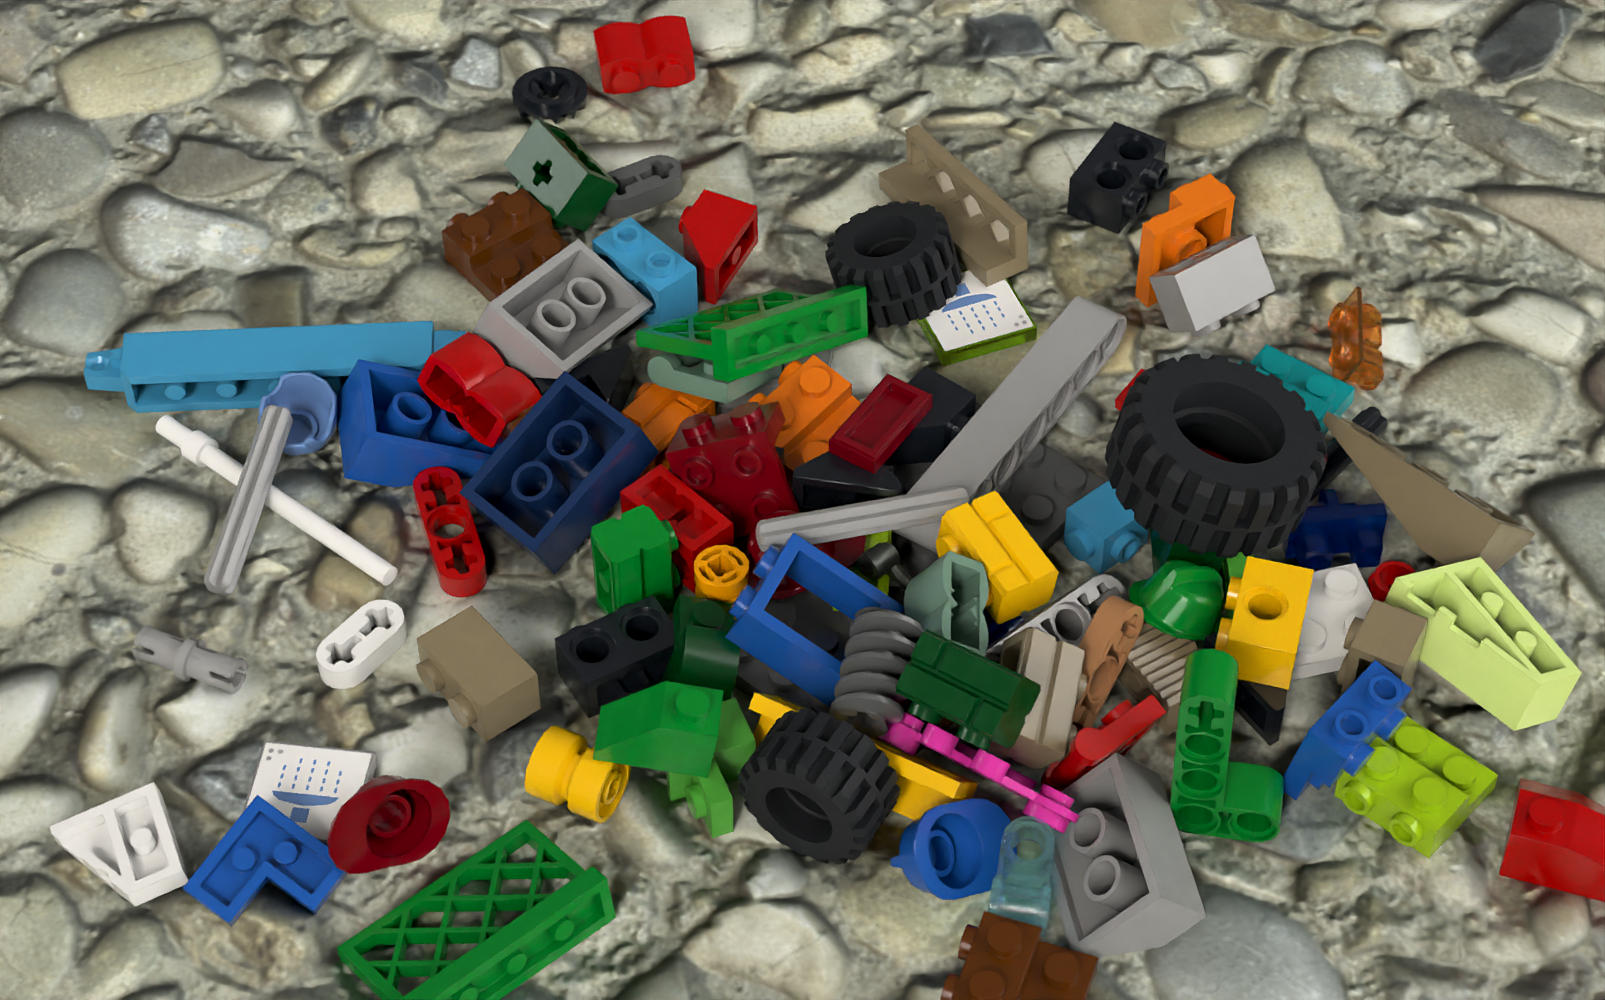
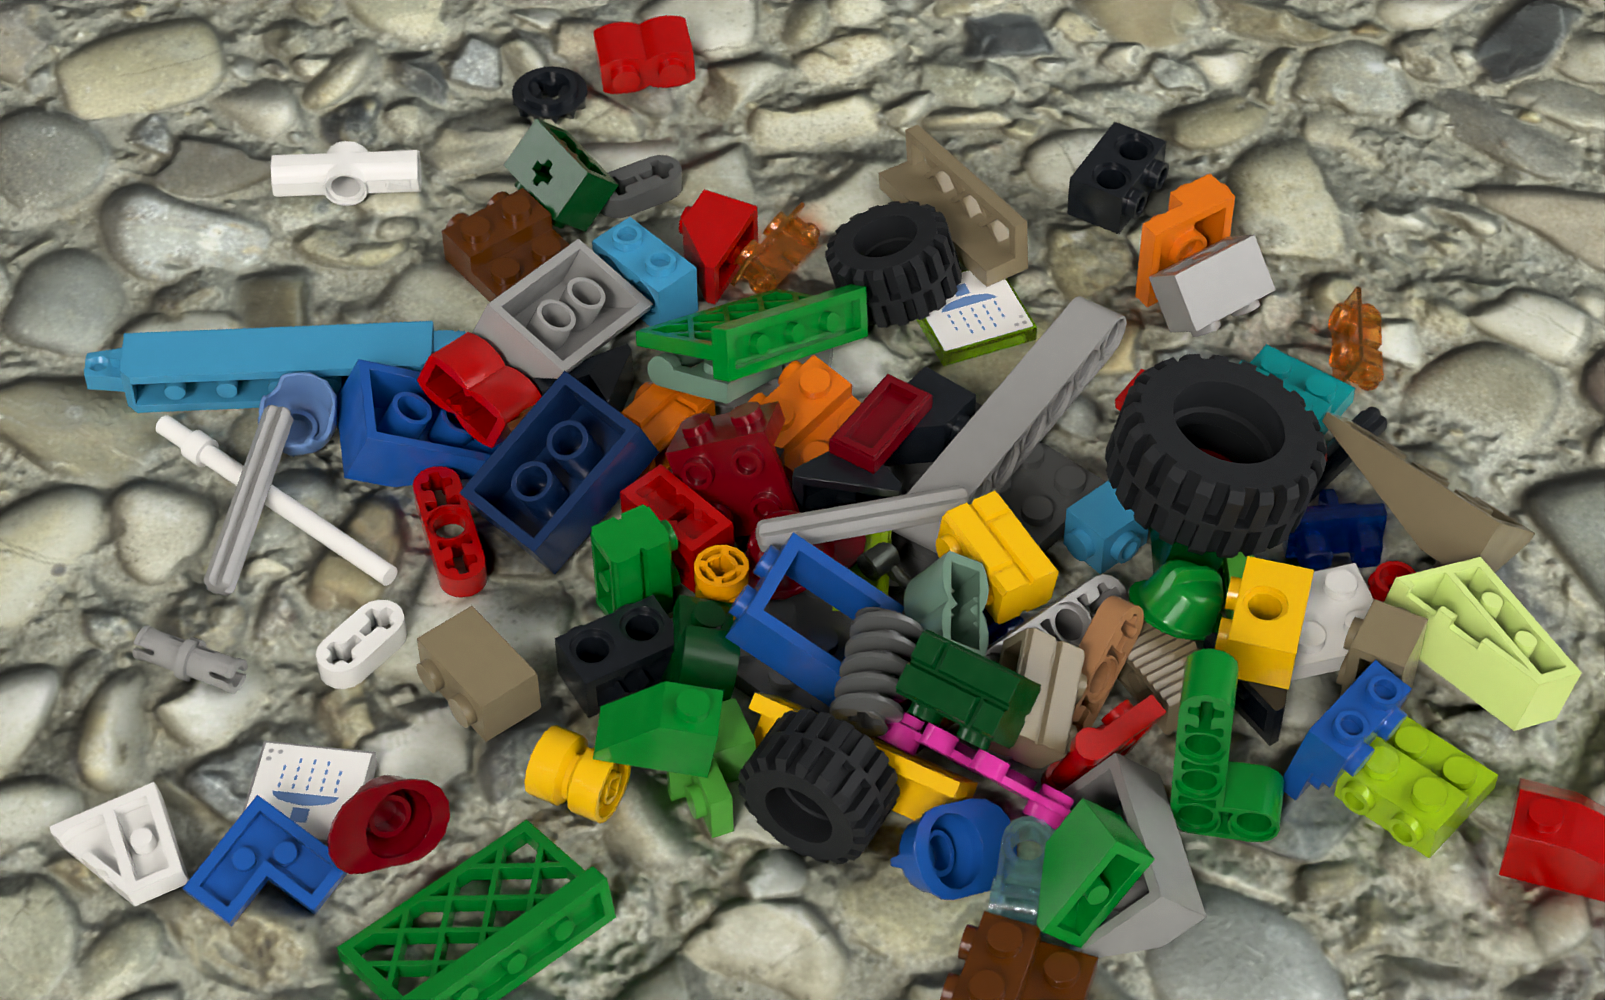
(346, 173): none -> white piece
(785, 236): none -> clear orange hinge
(1087, 872): none -> green slope

